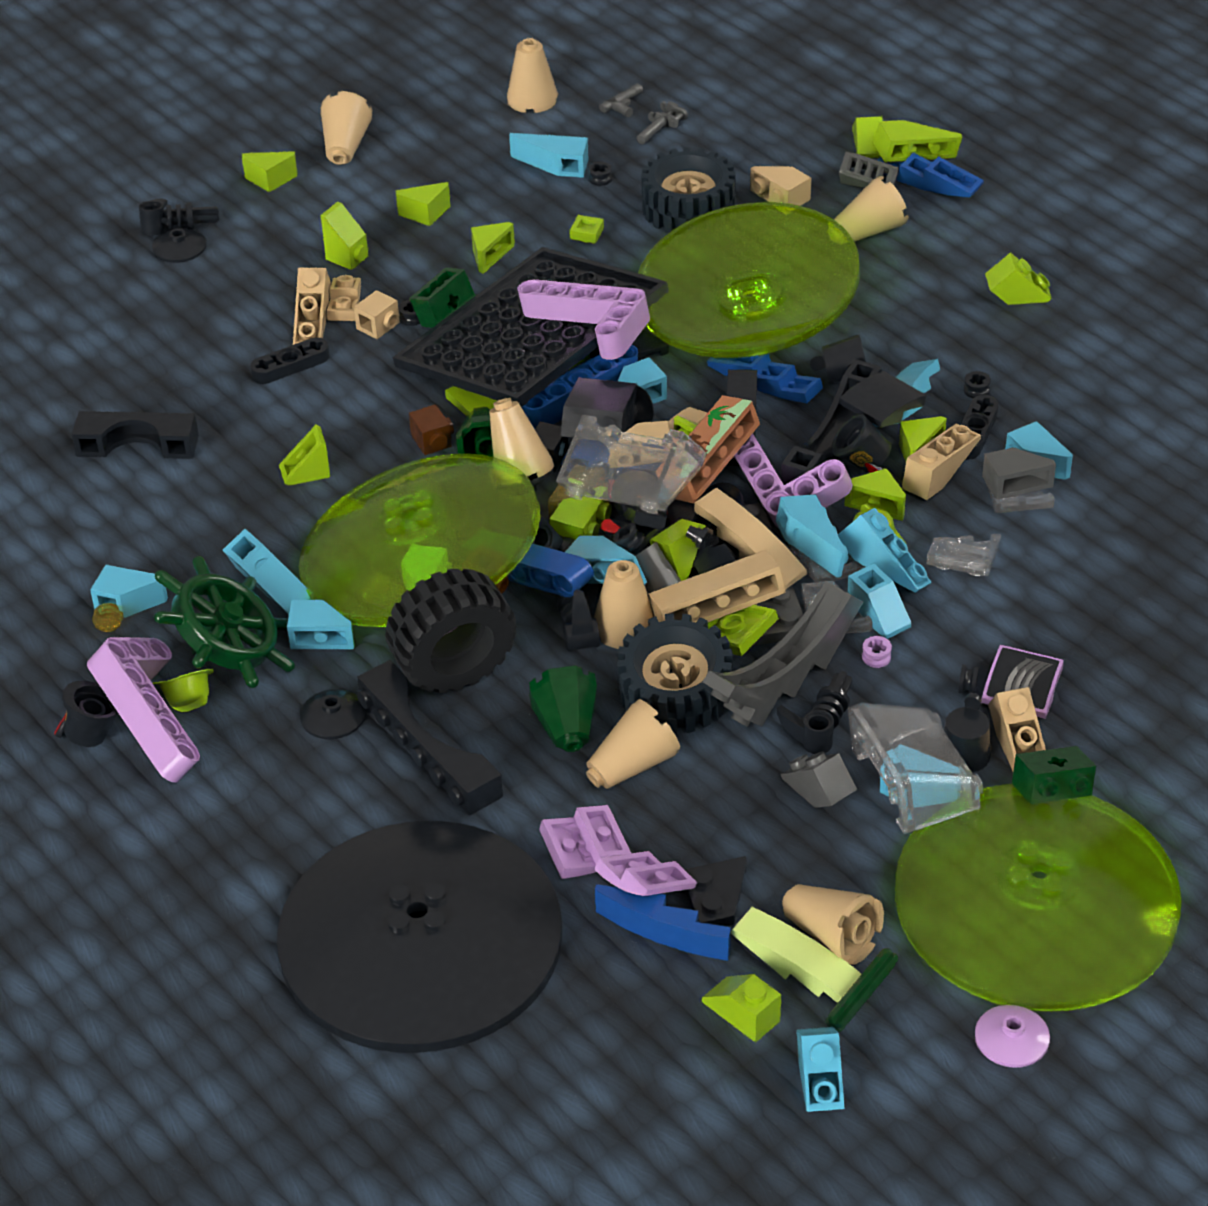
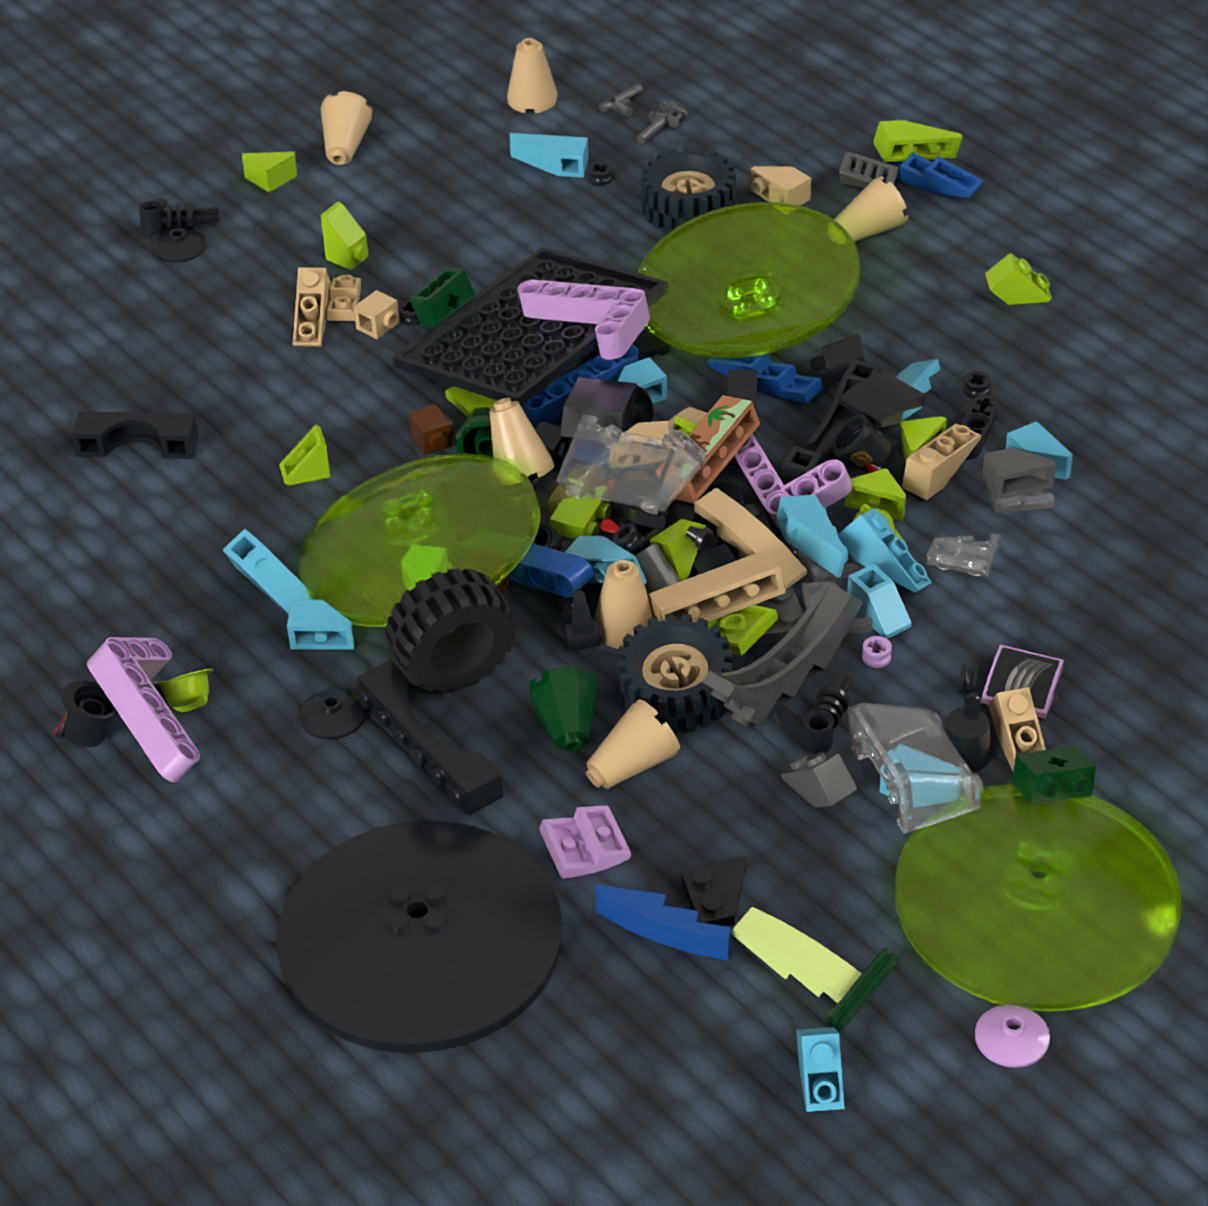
(107, 617): clear yellow plate -> none
(128, 589): medium azure slope -> none
(223, 621): dark green piece -> none
(307, 355): black beam -> none
(423, 203): lime slope -> none
(491, 243): lime slope -> none
(586, 229): lime plate -> none
(644, 874): lavender slope -> none
(746, 1004): lime slope -> none
(836, 919): tan cone -> none
(864, 133): lime slope -> none

